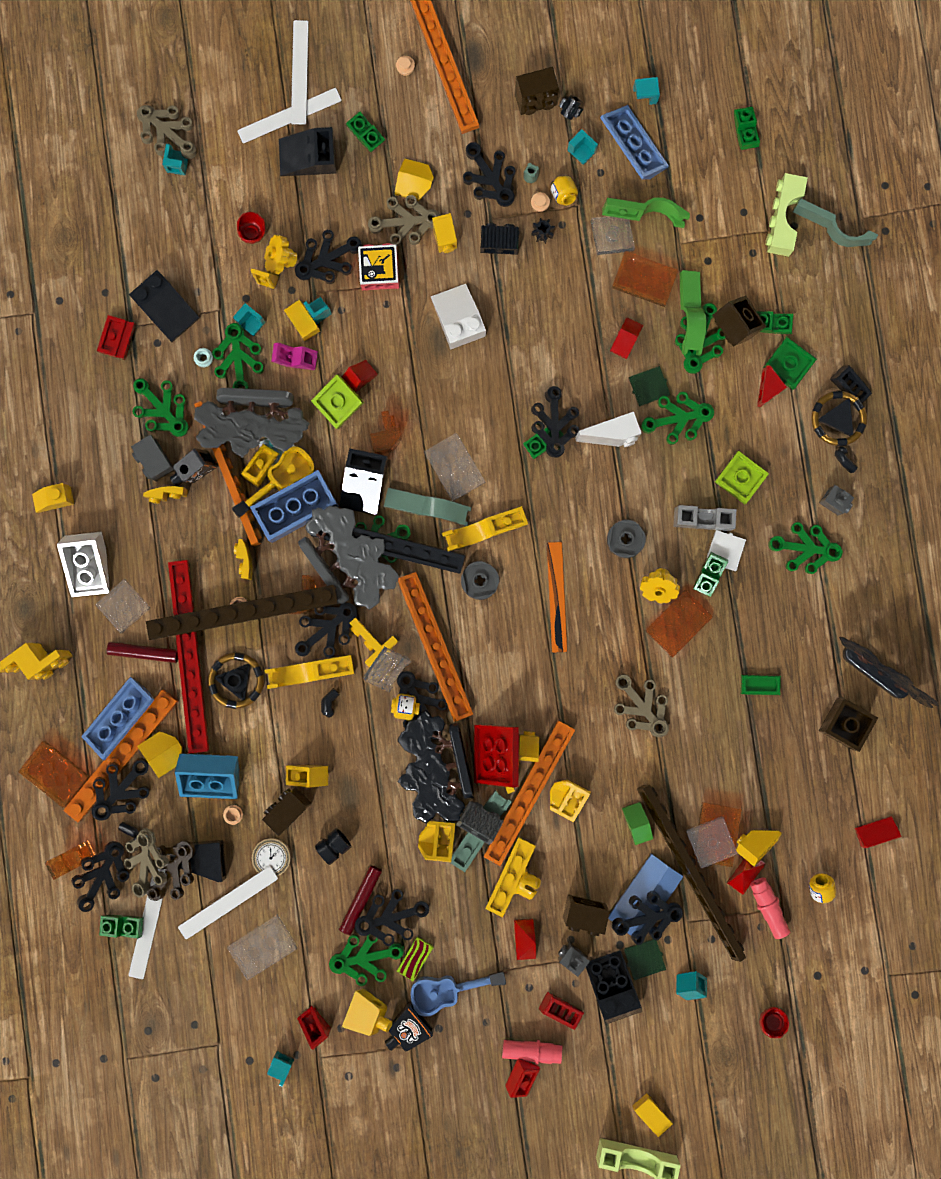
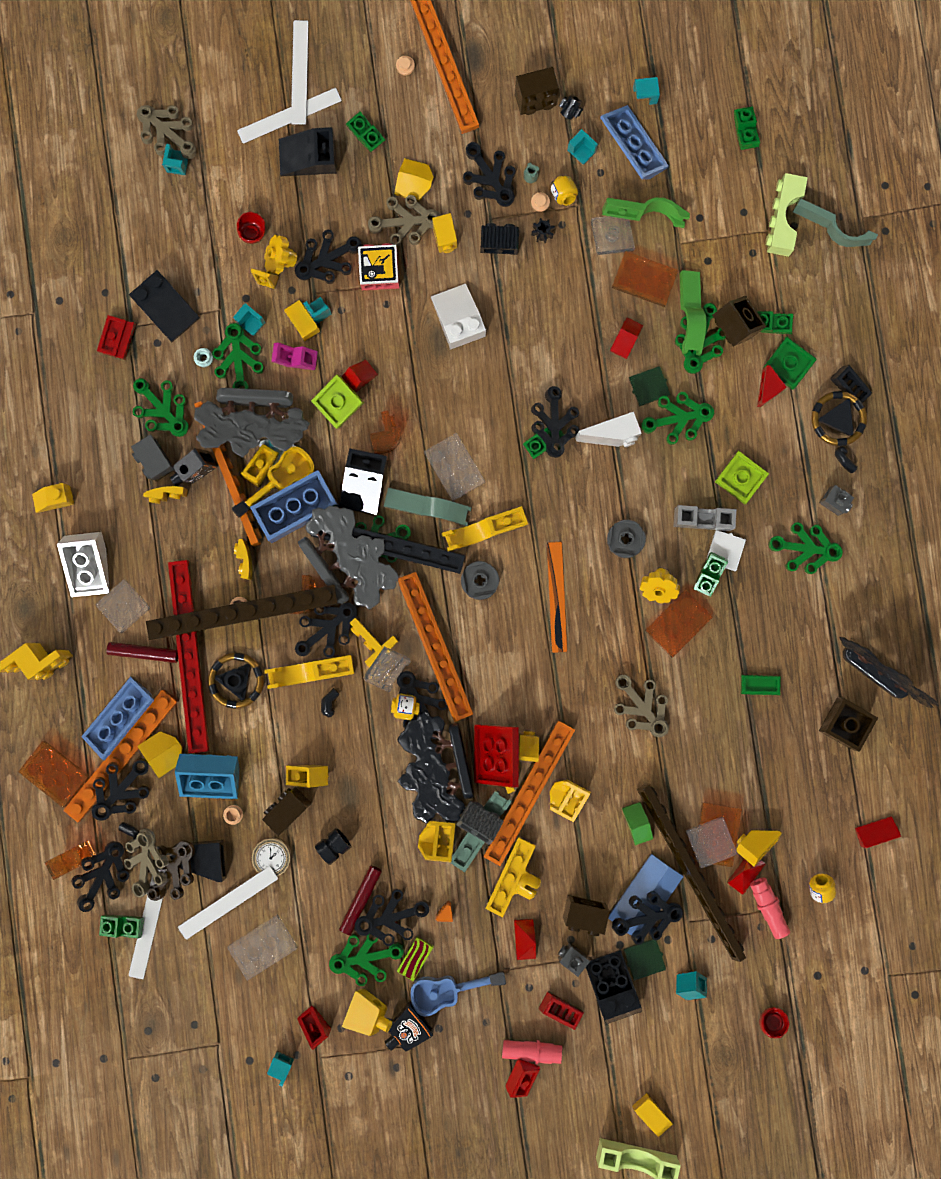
(445, 913): none -> orange slope

